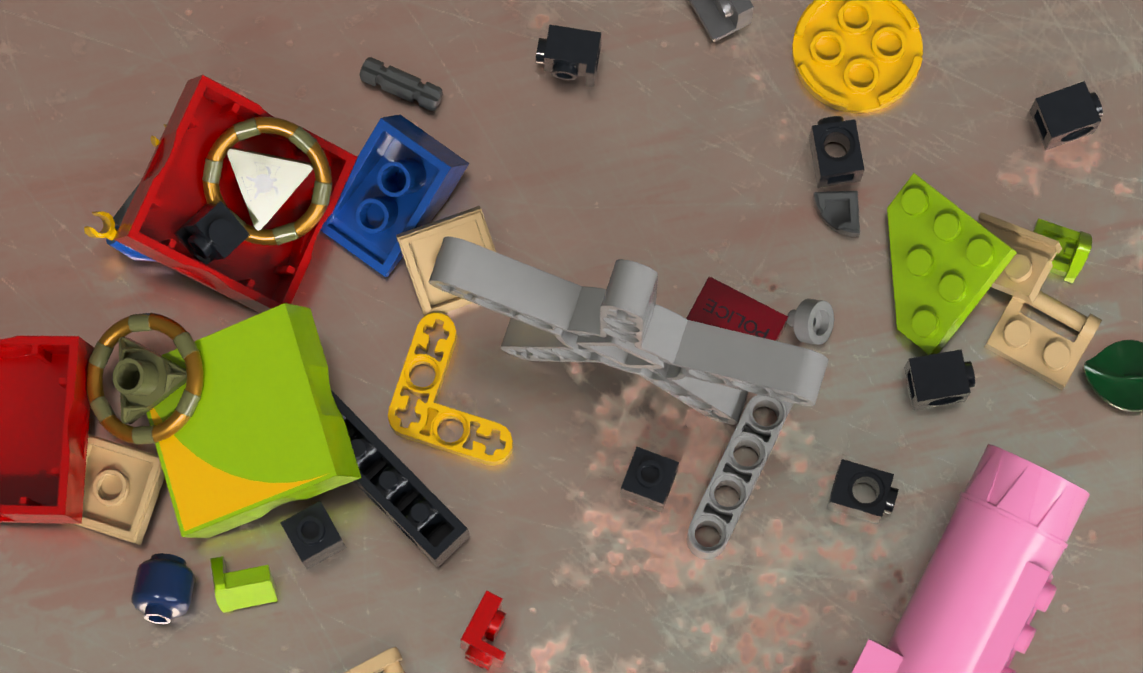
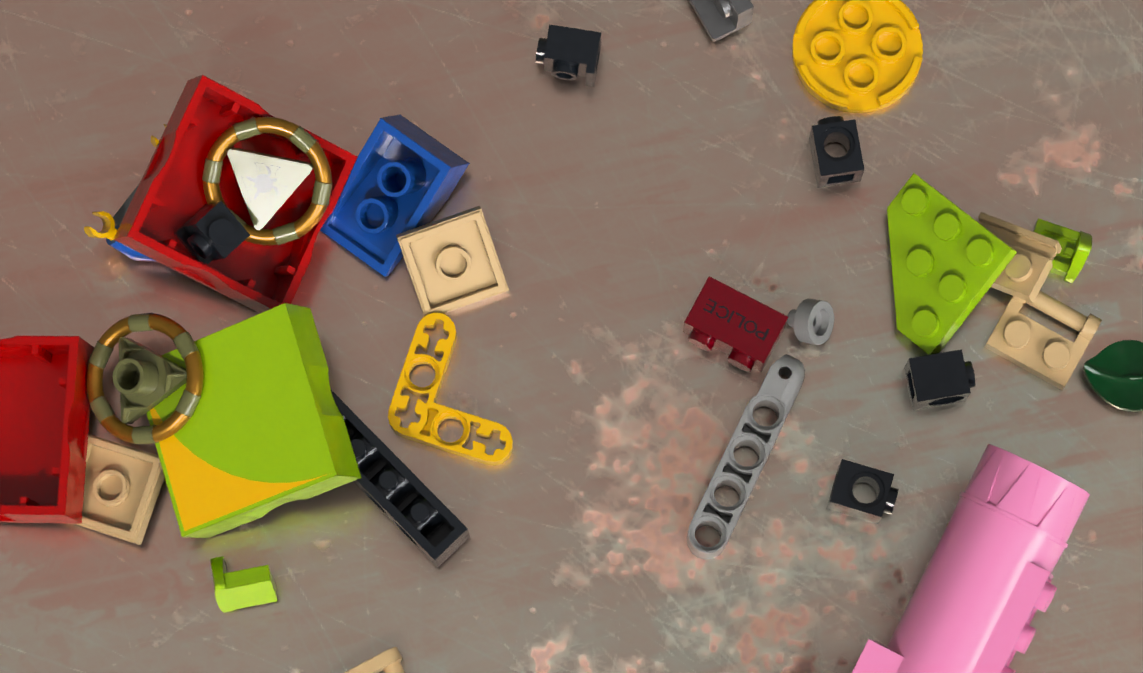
(163, 588): dark blue head -> none
(313, 535): black brick -> none
(401, 84): dark grey axle -> none
(484, 625): red bracket -> none
(628, 331): light grey beam -> none
(649, 479): black brick -> none
(839, 211): dark grey tile -> none
(1066, 115): black brick -> none

